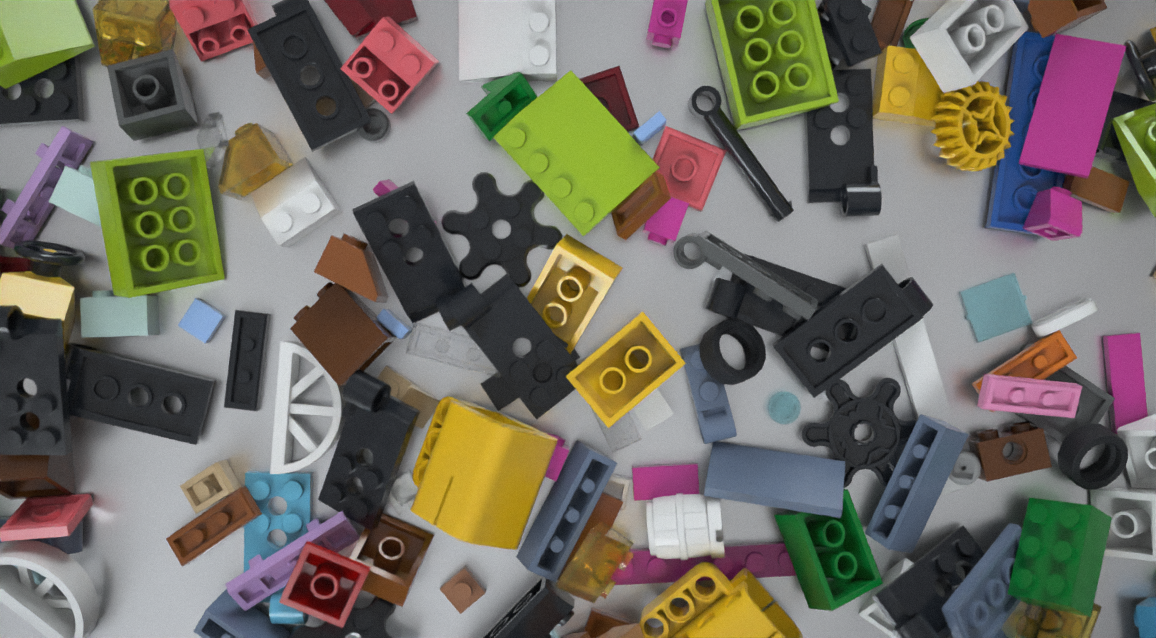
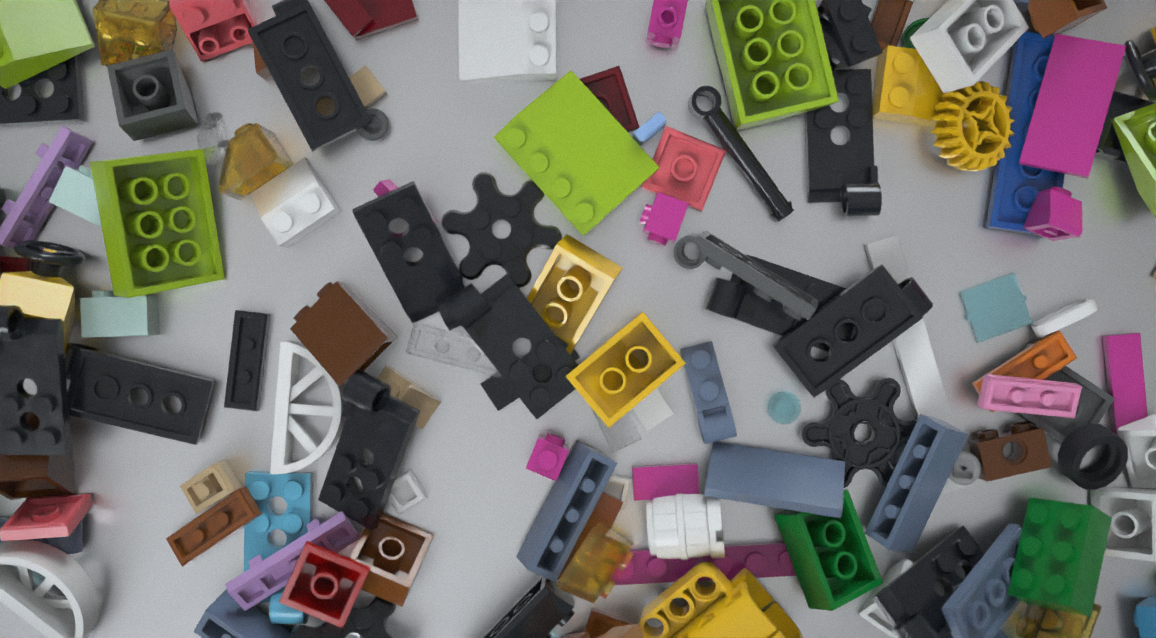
(201, 320): light blue tile -> none
(352, 267): dark orange slope -> none
(389, 64): coral slope -> none
(394, 324): light blue tile -> none
(463, 589): nougat plate -> none
(480, 473): yellow piece -> none
(503, 102): green slope -> none
(640, 205): dark orange tile -> none
(752, 345): black tyre -> none
(1100, 189): dark orange tile -> none

